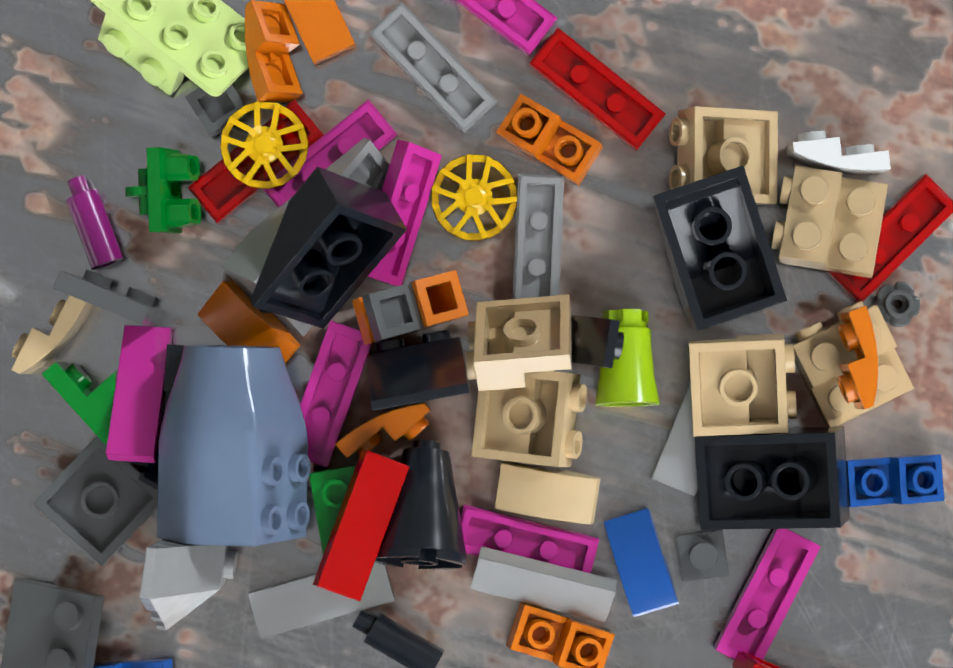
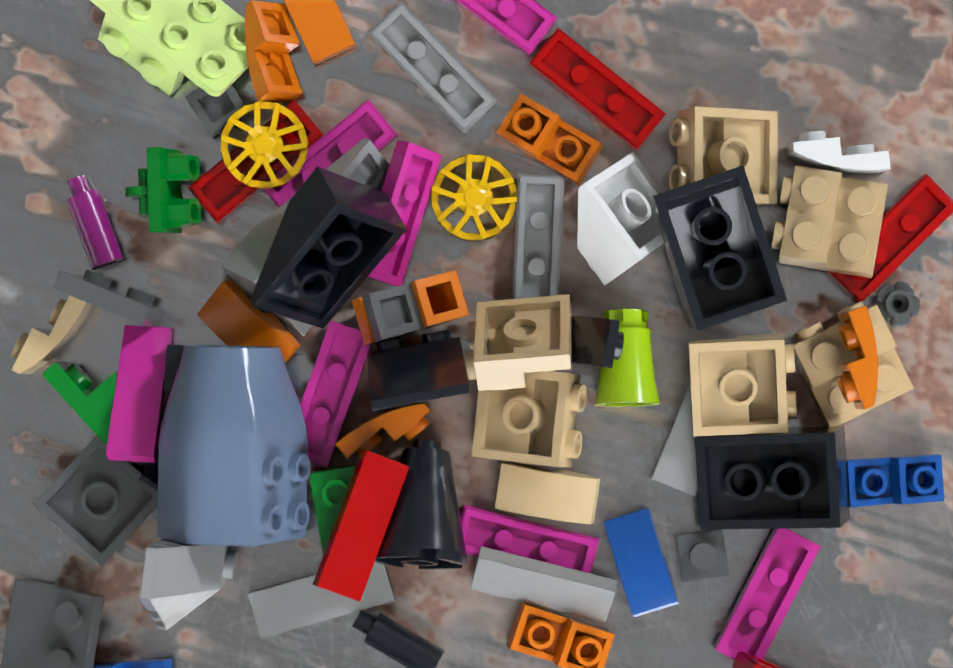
(618, 218): none -> white slope

